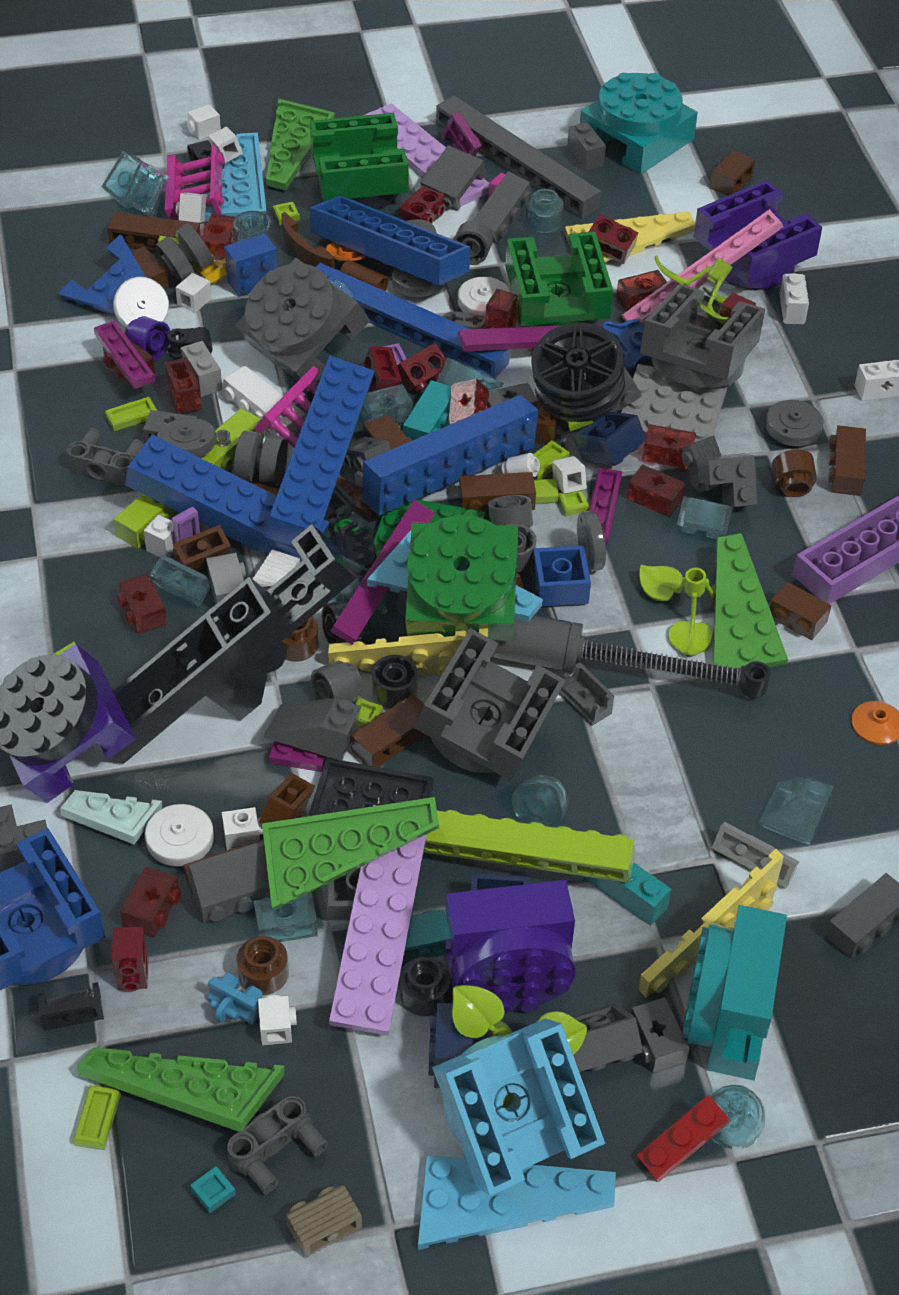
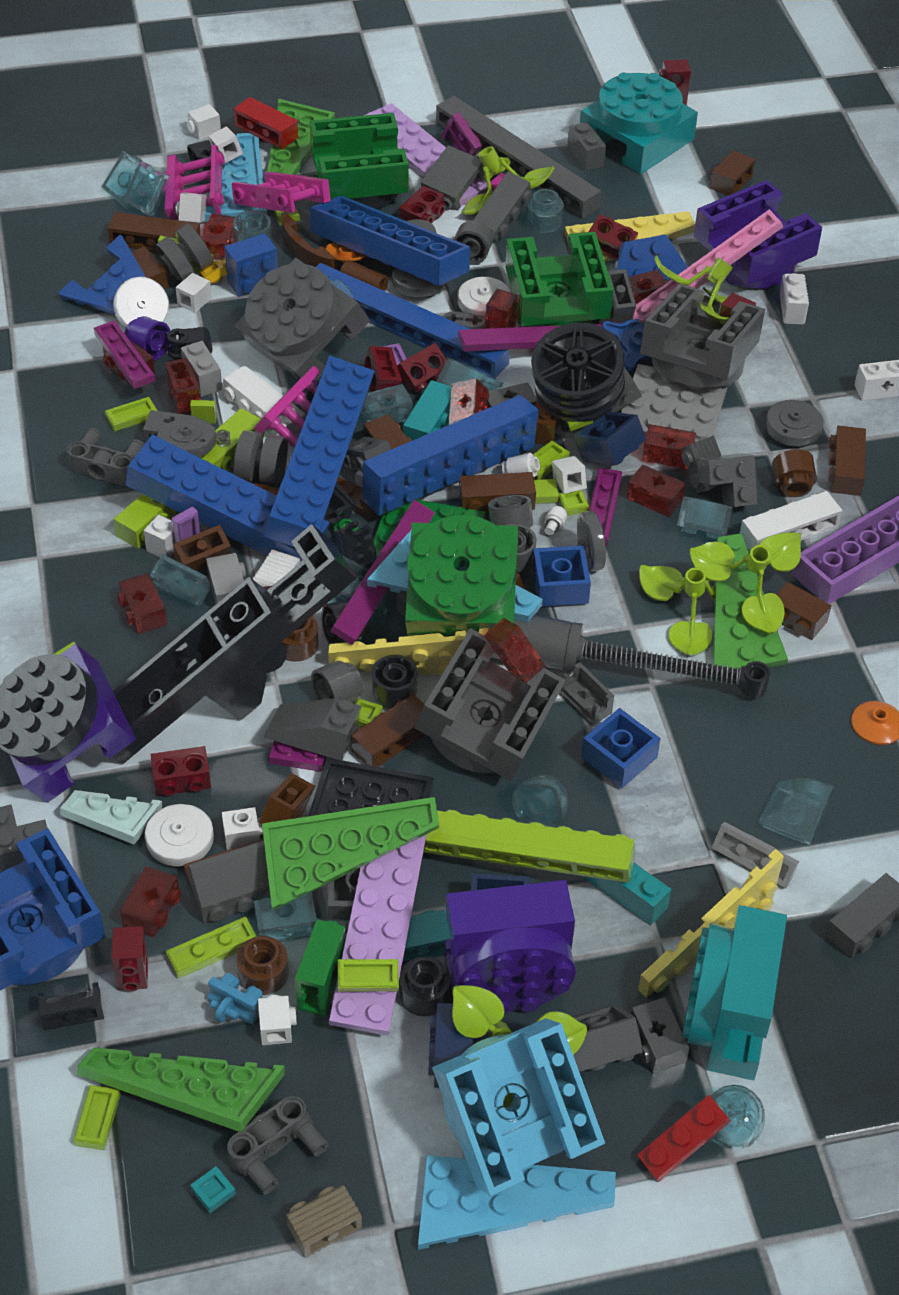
(180, 771): none -> dark red brick
(204, 410): none -> lime tile
(209, 947): none -> lime tile
(265, 123): none -> red brick
(281, 191): none -> dark pink fence
(319, 968): none -> green brick
(368, 975): none -> lime tile
(495, 165): none -> lime plant
(515, 650): none -> clear red brick
(555, 519): none -> white cylinder
(620, 748): none -> blue brick
(623, 300): none -> dark grey brick
(639, 256): none -> blue wing
(679, 73): none -> dark red brick
(779, 551): none -> lime plant
(807, 516): none -> white brick

